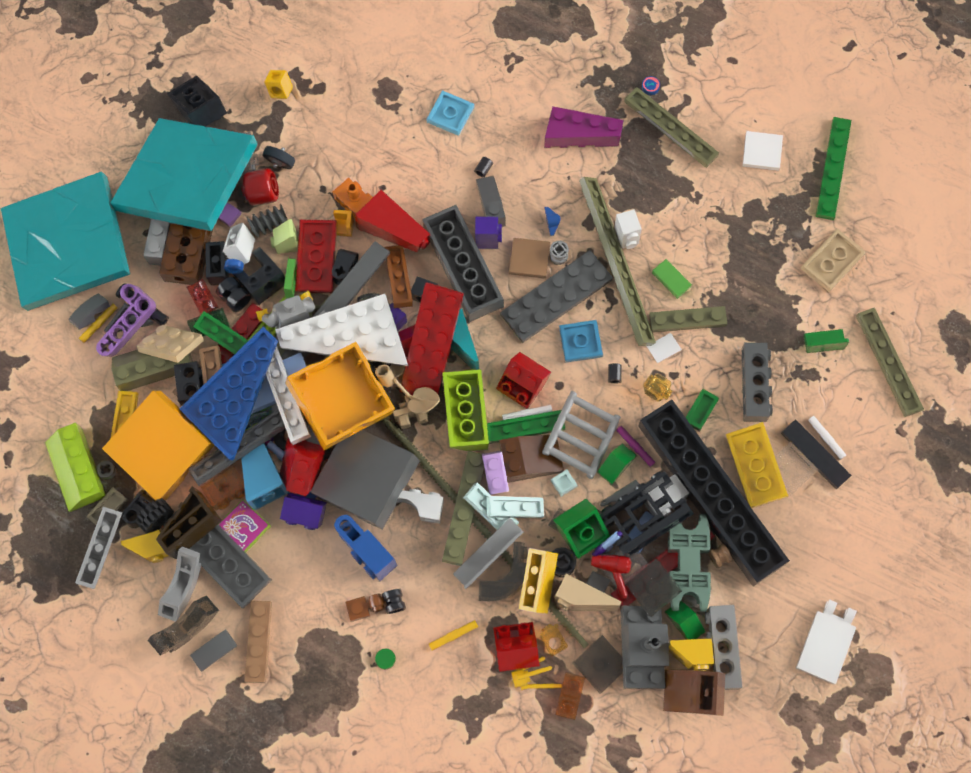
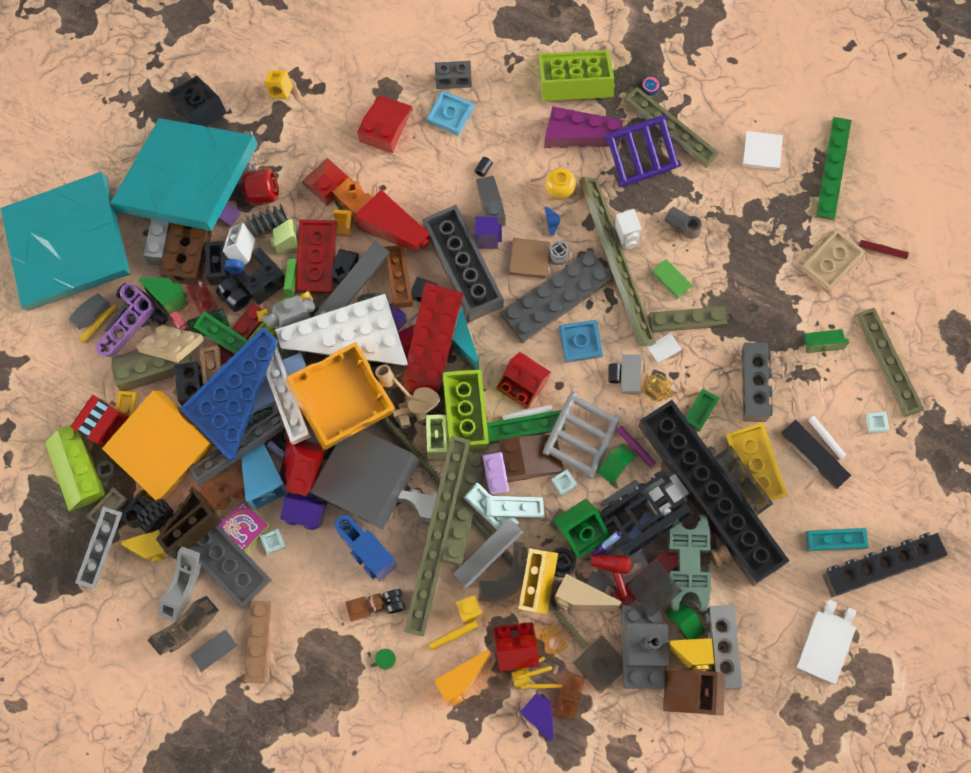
(99, 420): none -> red slope
(165, 293): none -> green slope
(177, 321): none -> coral pin
(272, 541): none -> light aqua tile
(278, 157): black wheel -> none
(325, 180): none -> red slope
(384, 123): none -> red slope
(437, 436): none -> yellowish green slope
(437, 536): none -> olive plate
(453, 74): none -> dark grey brick
(459, 680): none -> light orange slope
(469, 609): none -> yellow brick
(539, 714): none -> dark purple slope
(560, 183): none -> yellow piece
(576, 75): none -> lime slope
(627, 132): none -> dark purple bar
(631, 374): none -> light grey slope
(682, 222): none -> dark grey piece
(743, 480): none -> clear smoke arch
(837, 539): none -> teal tile
(877, 422): none -> light aqua tile
(883, 249): none -> dark red piece
(930, 543): none -> black brick

